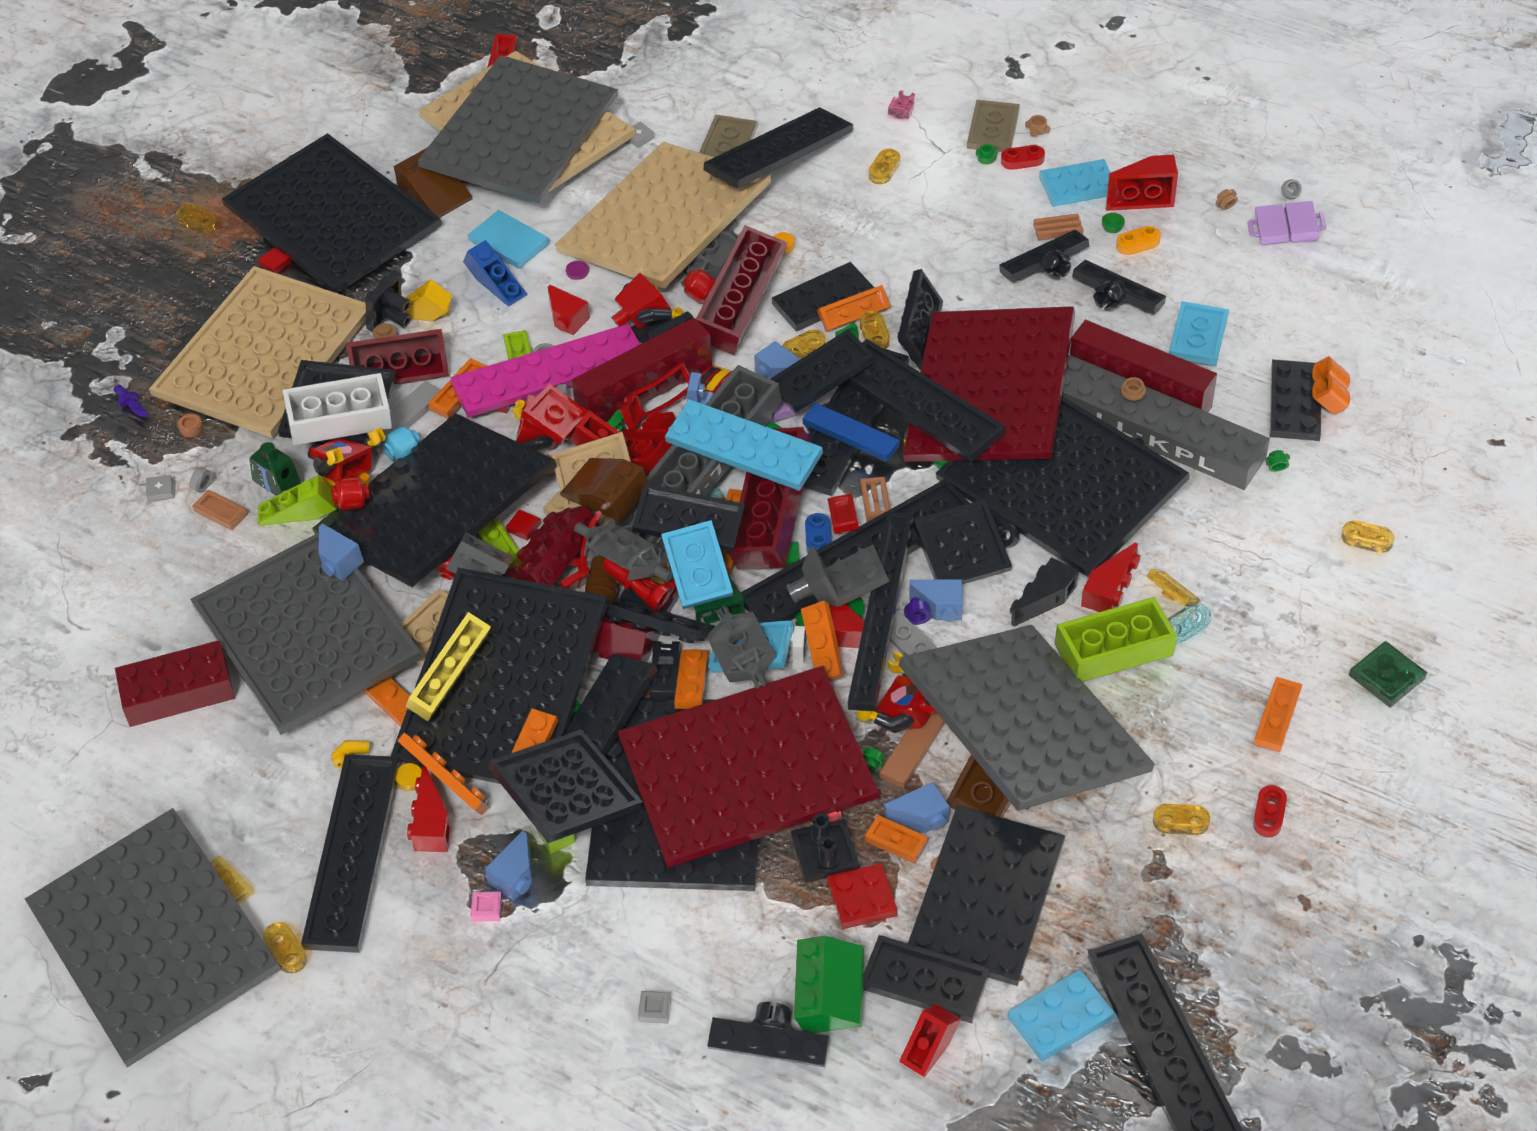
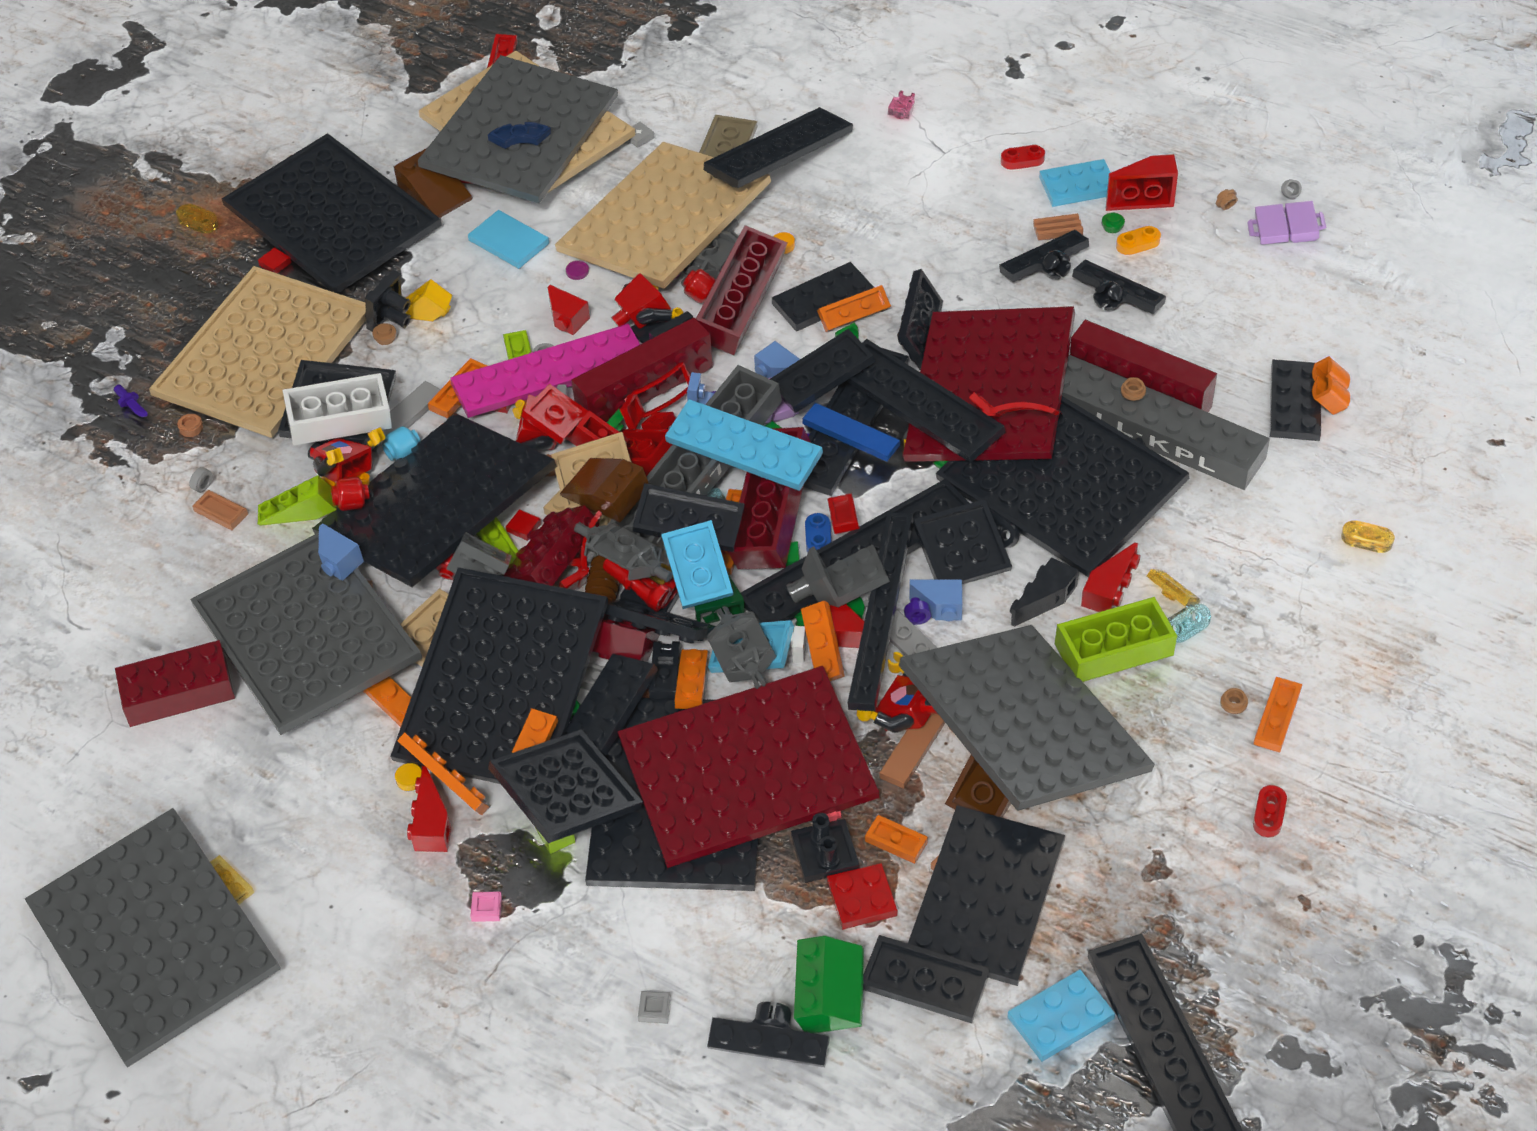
(159, 488): light grey tile -> none
(273, 469): dark green torso -> none
(285, 950): clear yellow plate -> none
(349, 747): yellow arm -> none
(351, 854): black plate -> none
(412, 355): dark red slope -> none
(448, 666): light yellow brick -> none
(493, 273): blue slope -> none
(510, 135): none -> dark blue tile
(511, 869): medium blue slope -> none
(714, 377): slope -> none
(805, 343): clear yellow plate -> none
(873, 481): nougat tile -> none
(873, 758): green plate -> none
(874, 328): clear yellow plate -> none
(884, 166): clear yellow plate -> none
(919, 810): medium blue slope -> none
(929, 1039): red slope -> none
(986, 154): green plate -> none
(993, 125): dark tan tile -> none
(997, 411): none -> red piece
(1037, 125): medium nougat plate -> none
(1181, 819): clear yellow plate -> none
(1199, 333): medium azure plate -> none
(1234, 695): none -> medium nougat plate
(1277, 460): green plate -> none
(1387, 674): clear green plate -> none

